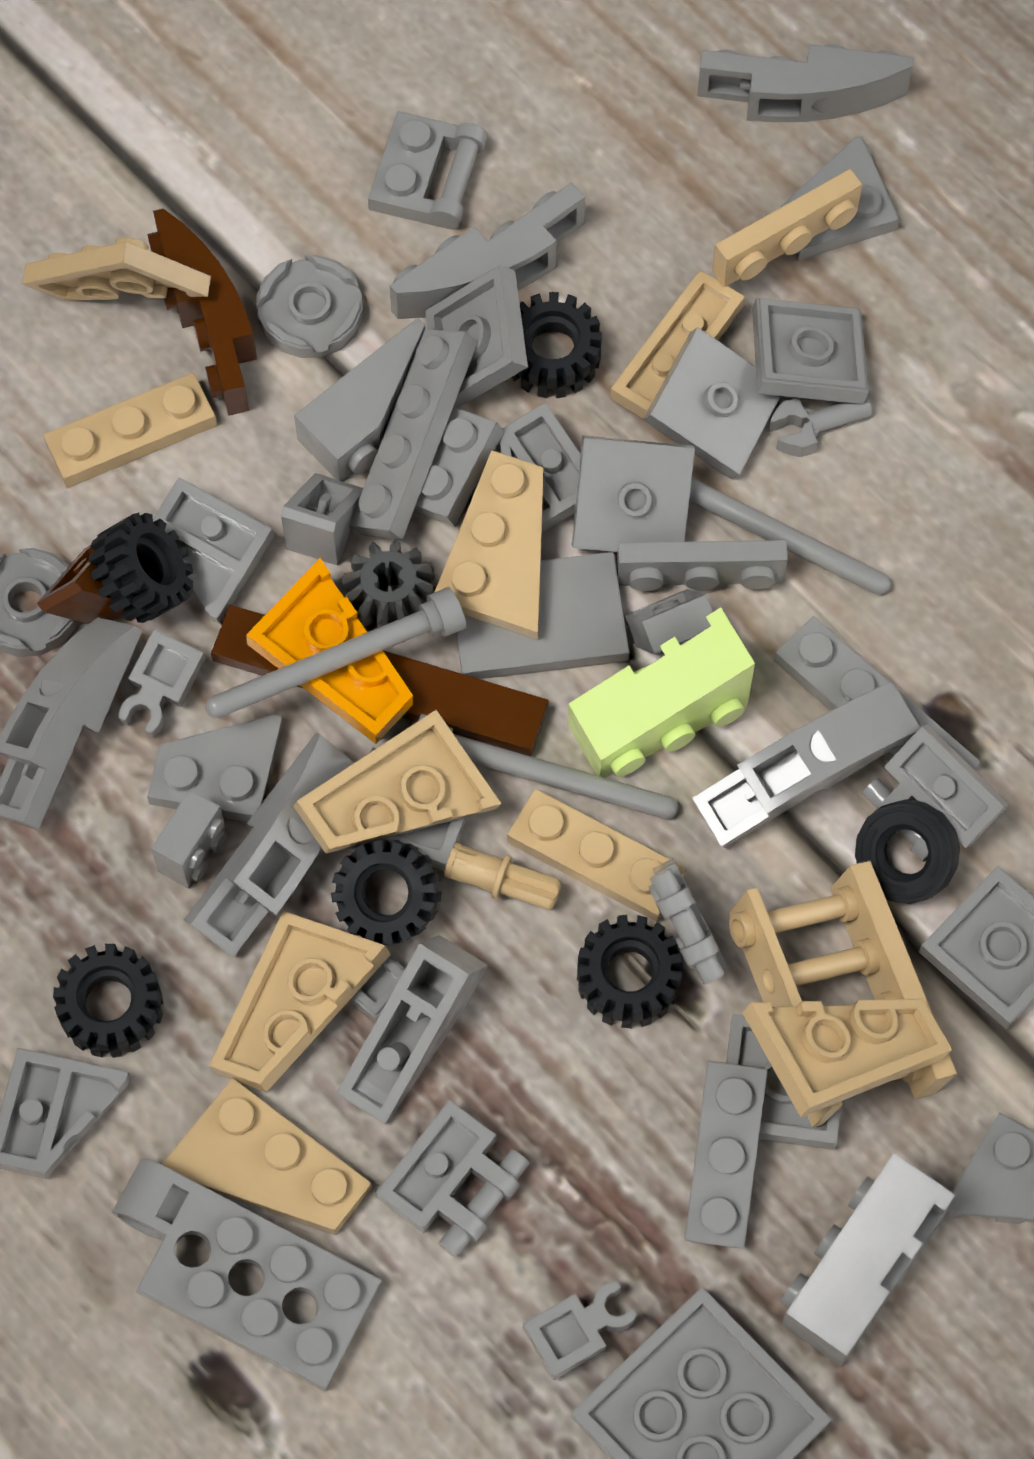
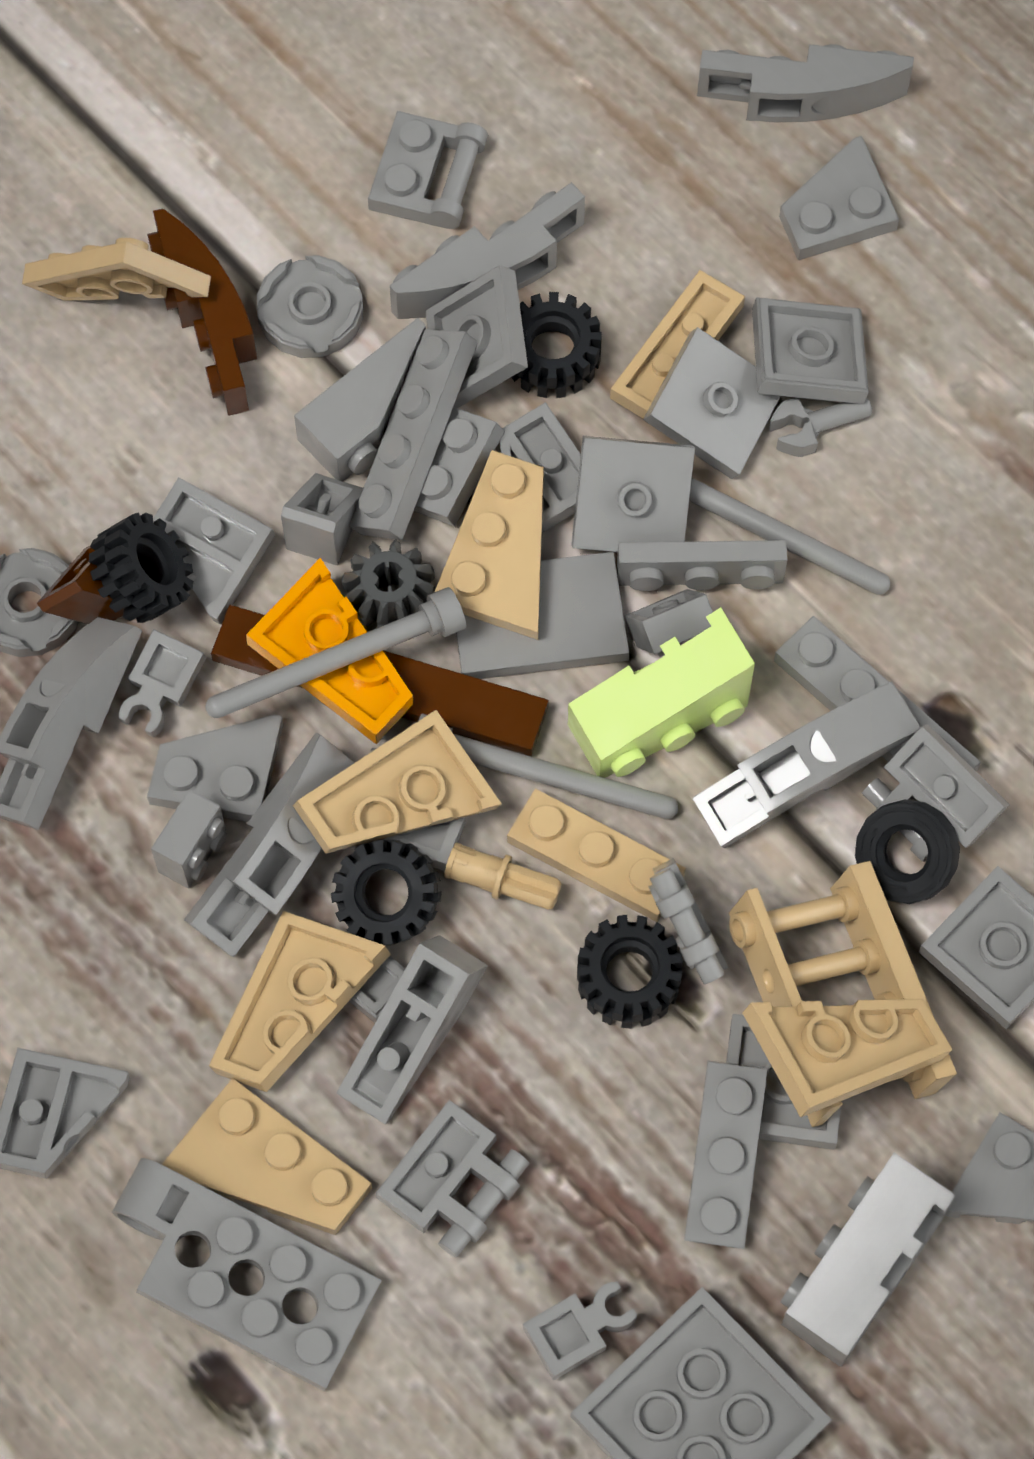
(116, 1033): black tyre -> none
(130, 430): tan plate -> none
(787, 229): tan plate -> none

